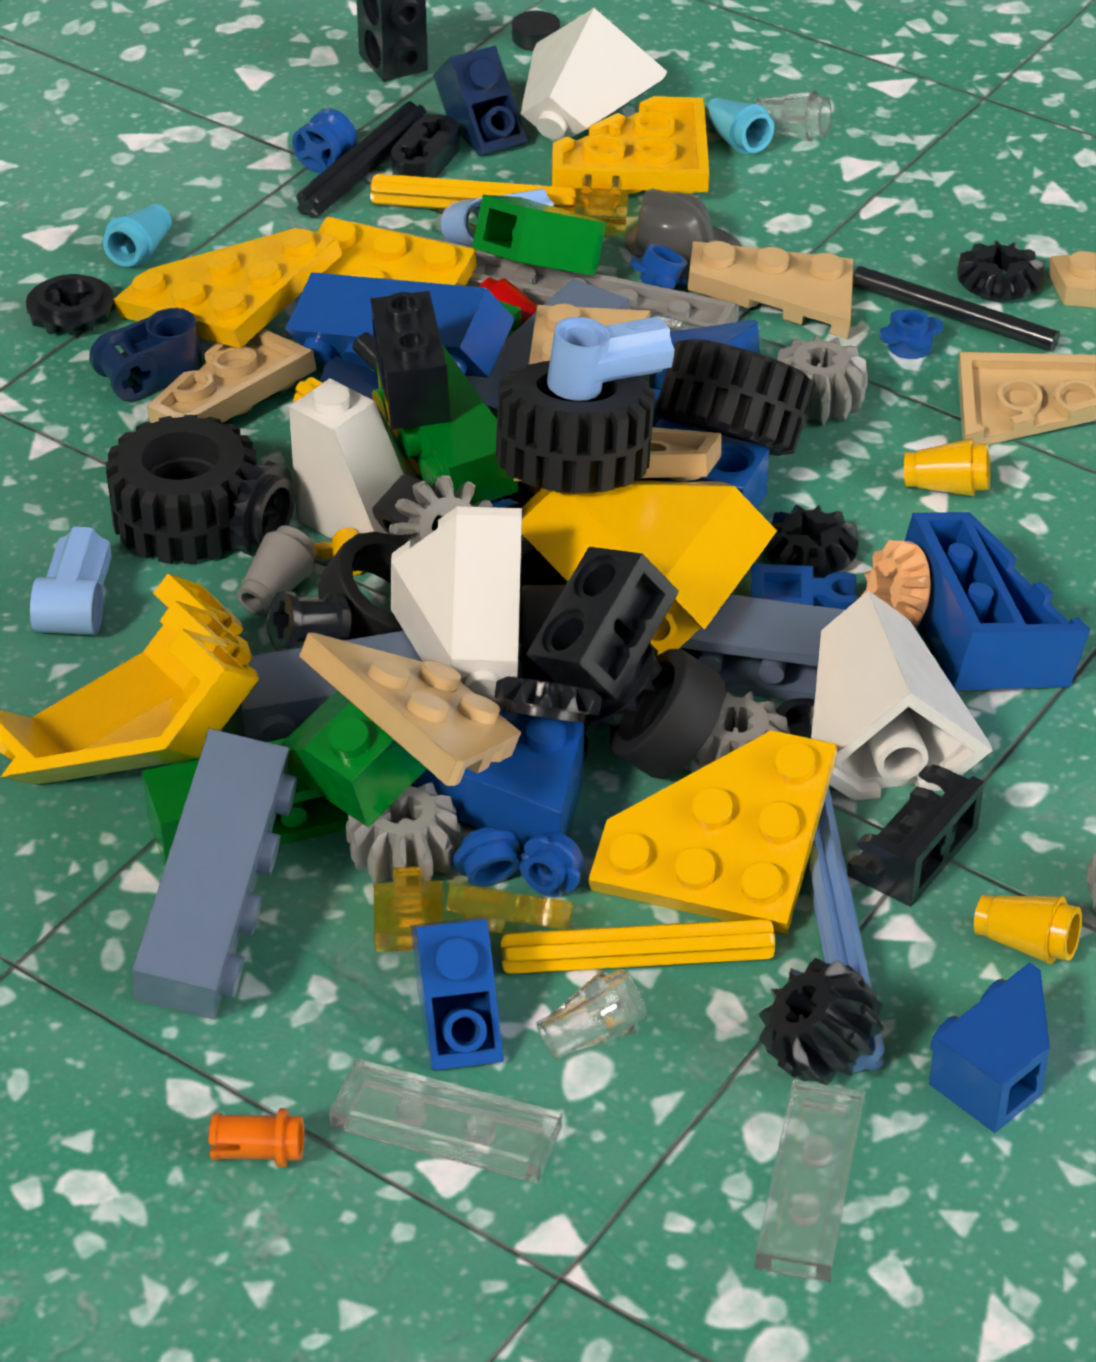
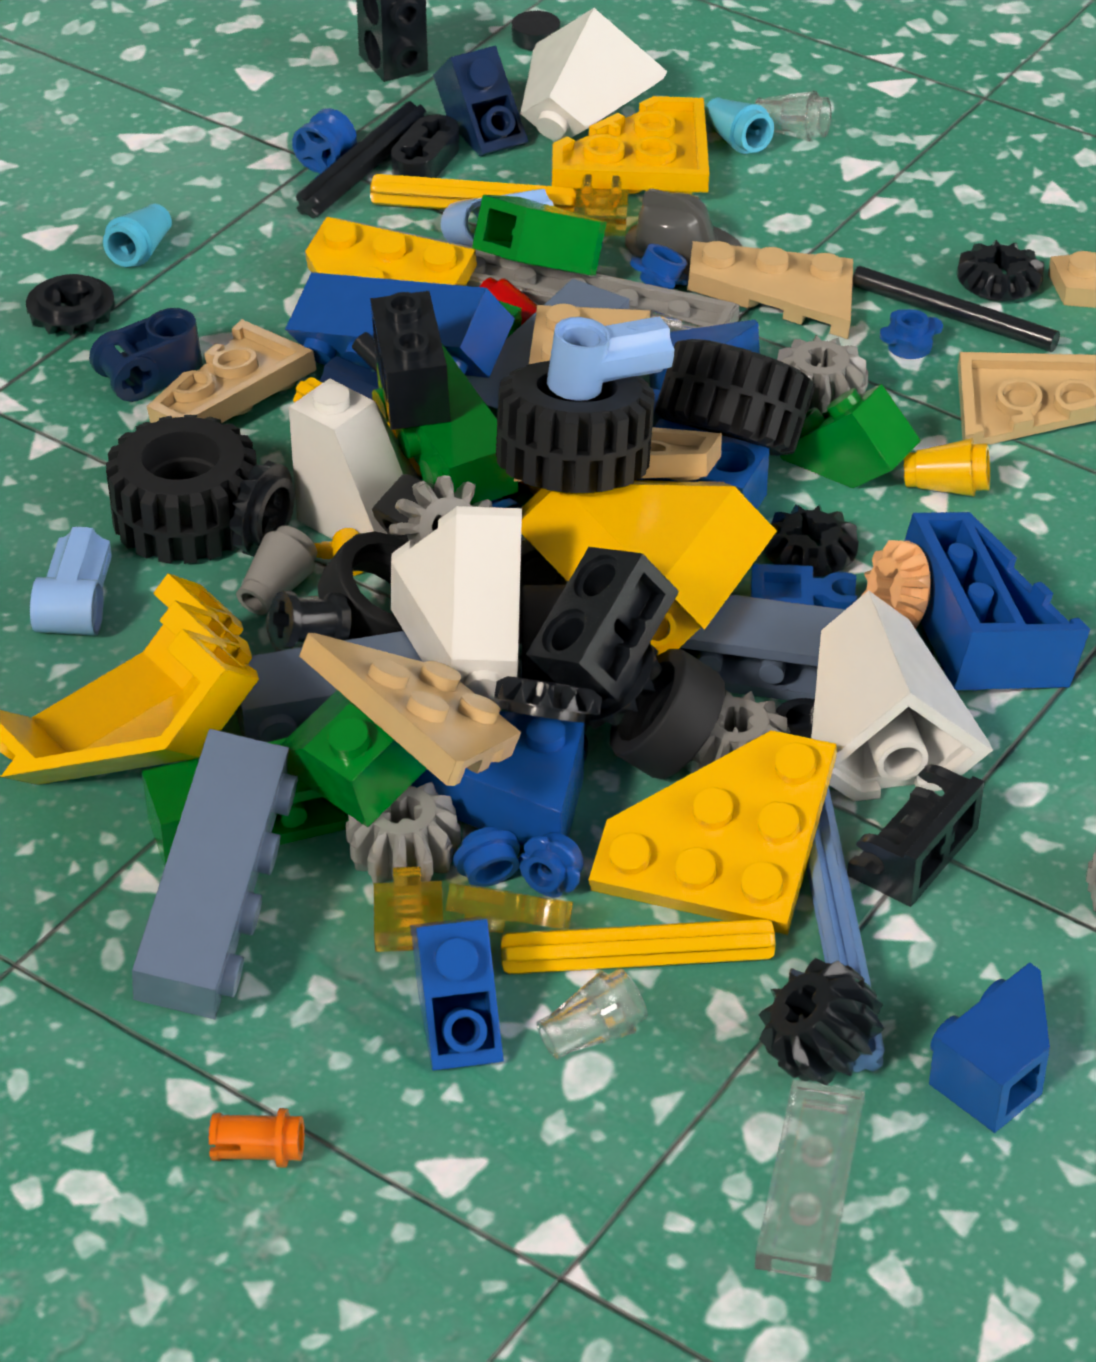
(234, 287): yellow plate -> none
(446, 1120): clear tile -> none
(854, 438): none -> green slope
(1031, 924): yellow cone -> none

